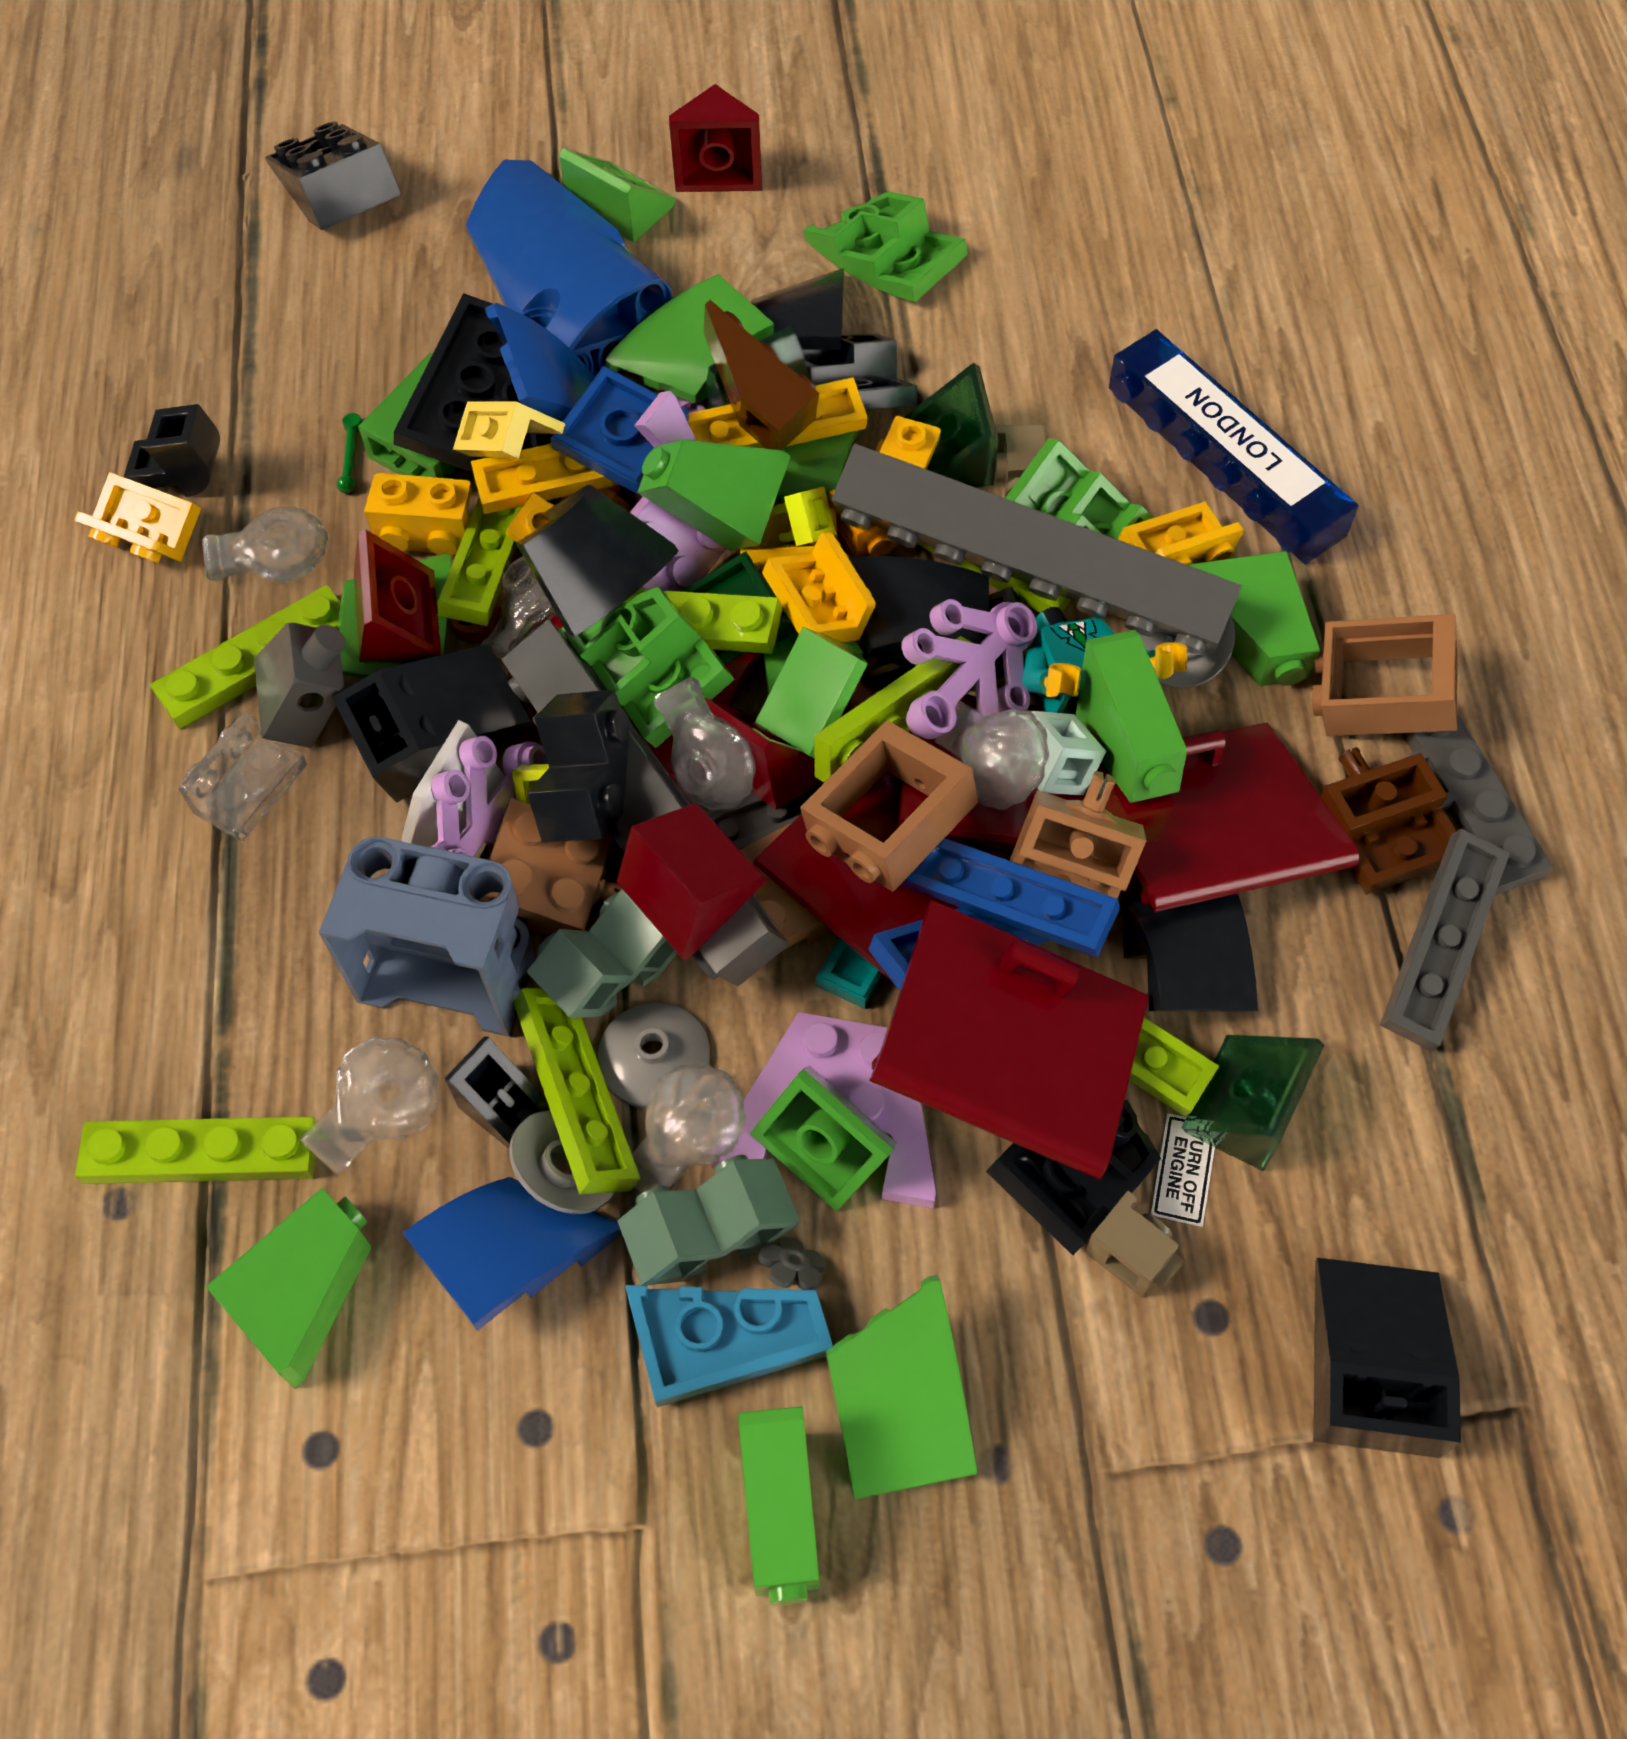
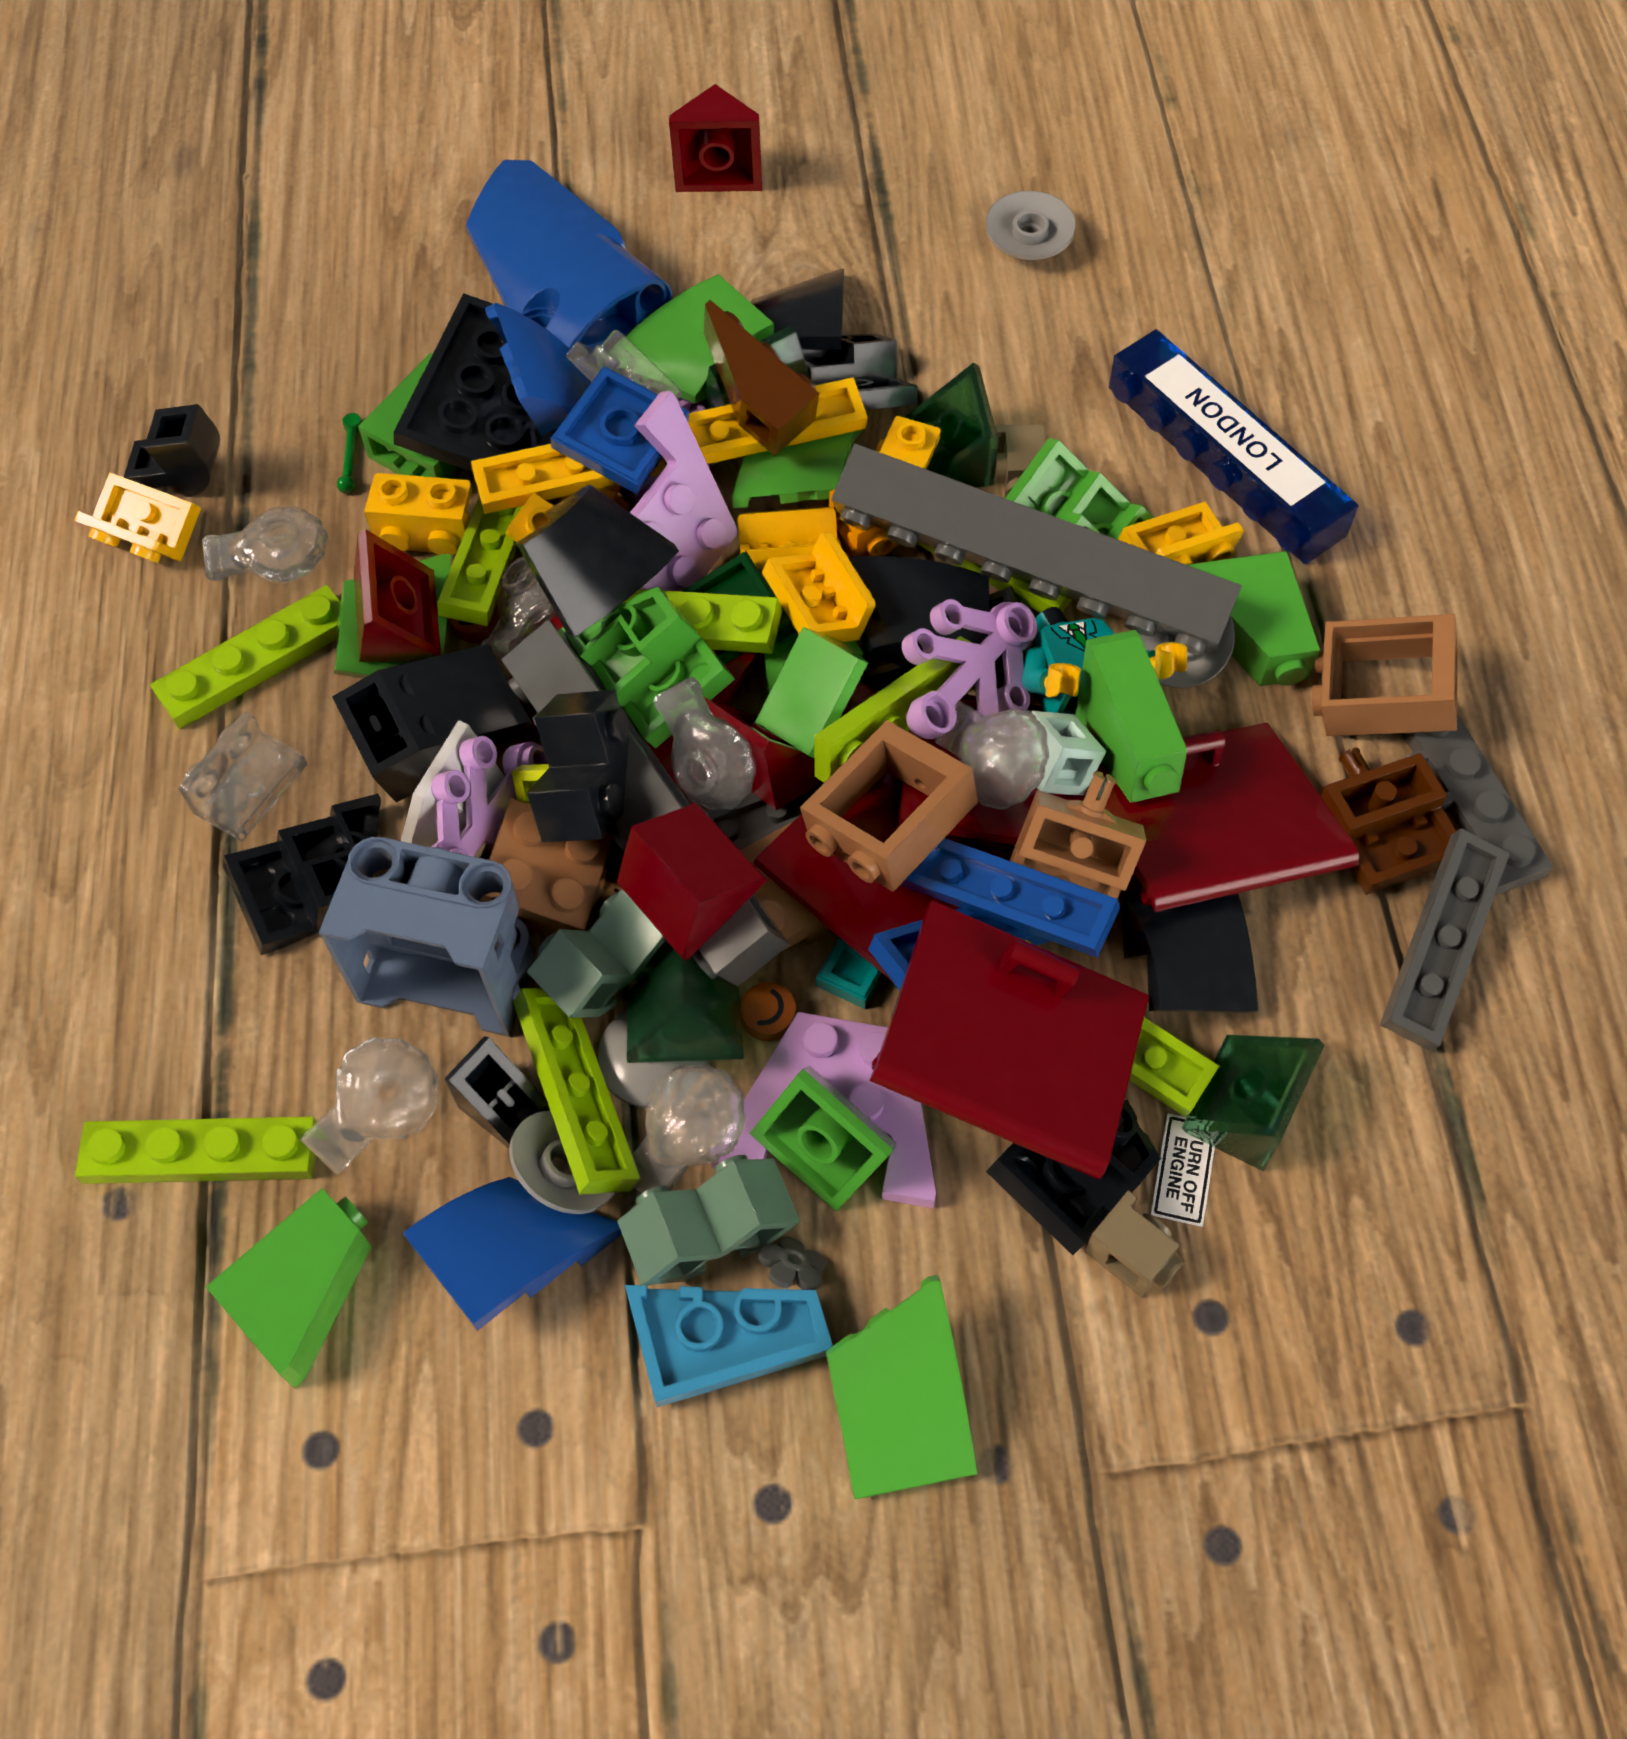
(291, 882): none -> black slope
(297, 682): dark grey torso -> none
(334, 173): slope -> none
(500, 428): light yellow panel -> none
(614, 193): bright green slope -> none
(624, 358): none -> clear bracket
(683, 1015): none -> clear green slope
(716, 487): bright green slope -> none
(767, 1011): none -> dark orange tile
(779, 1504): bright green slope -> none
(808, 516): neon yellow tile -> none
(889, 245): bright green slope -> none
(1030, 225): none -> light grey dish
(1383, 1360): black slope -> none

